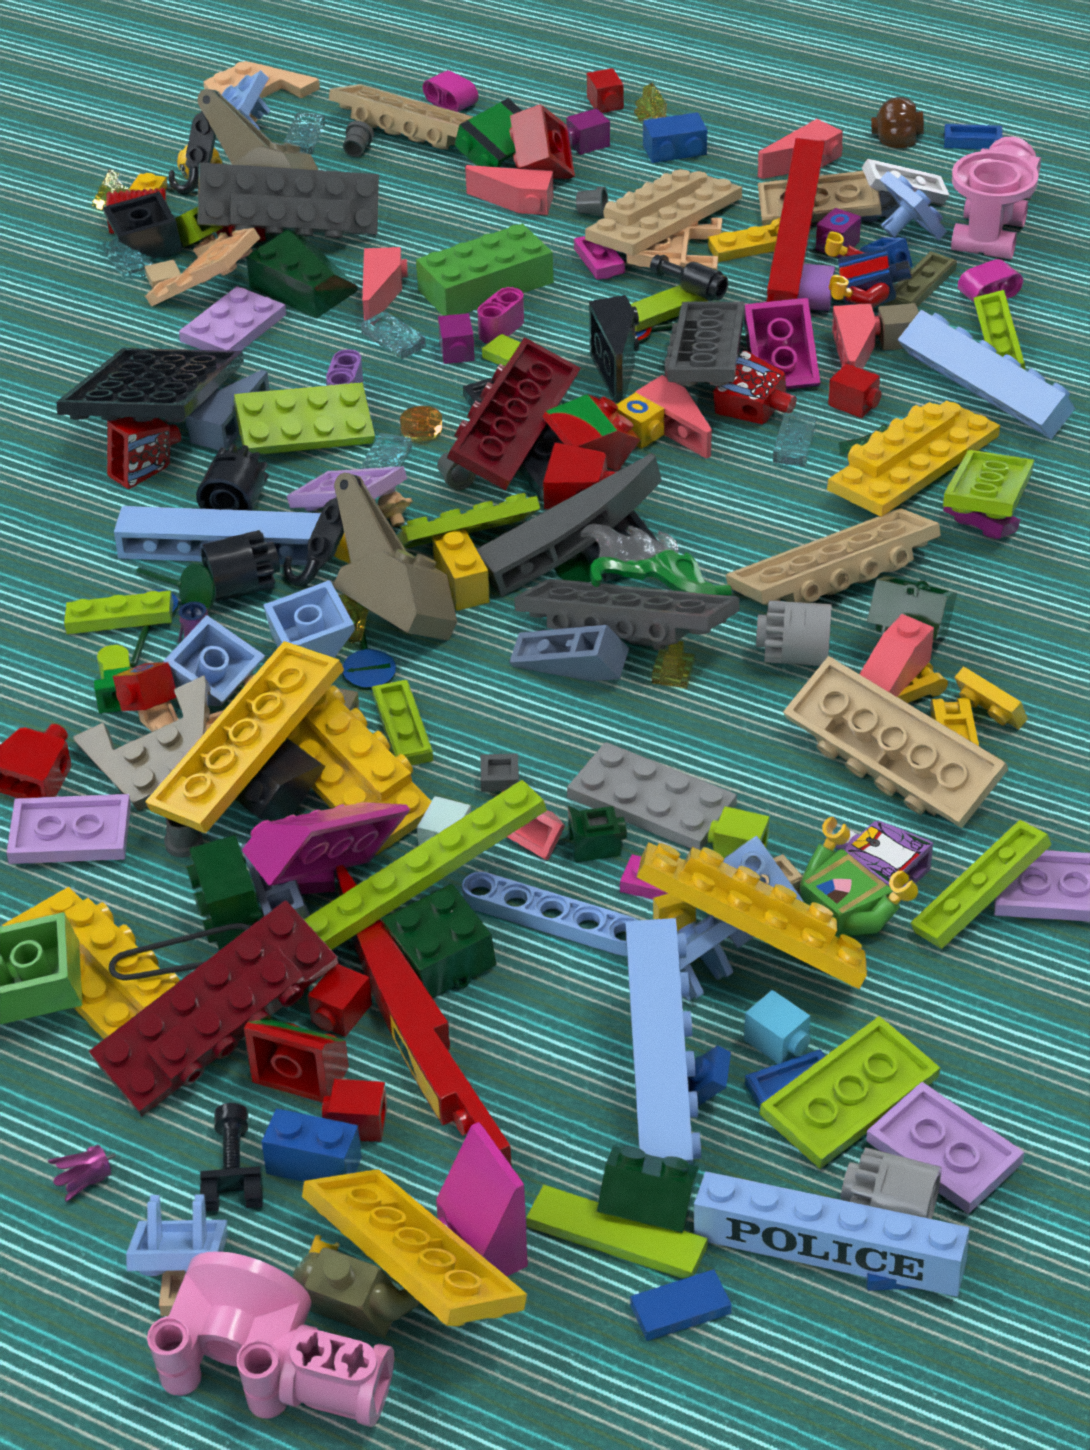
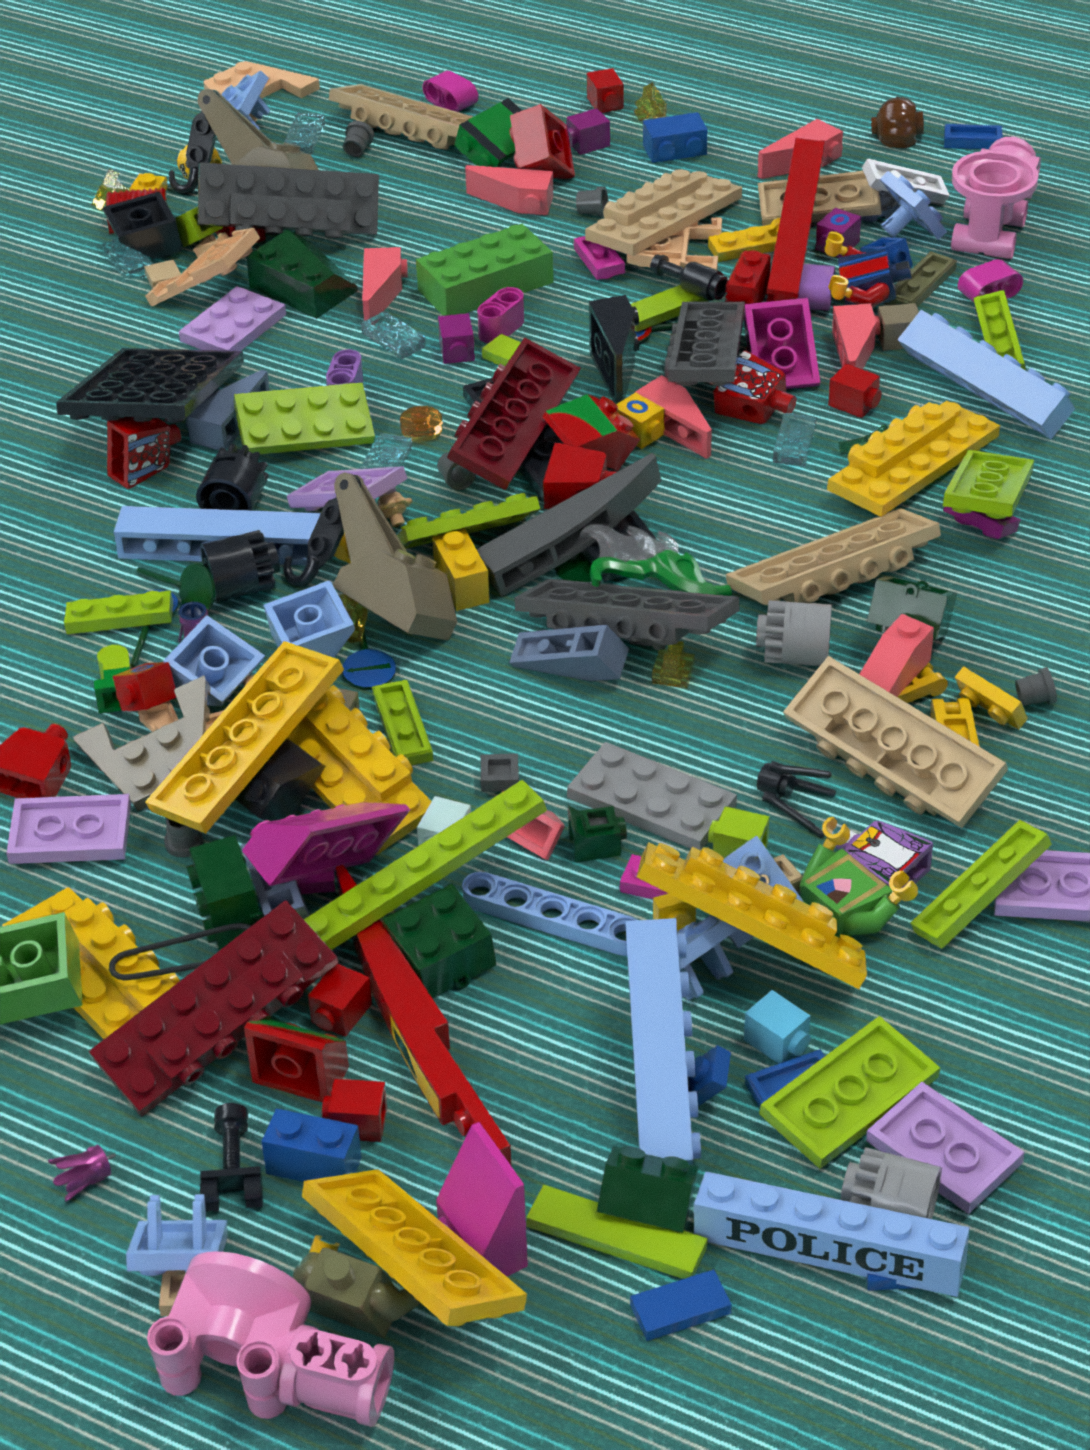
(749, 278): none -> red brick
(780, 780): none -> black plant
(1036, 688): none -> dark grey piece

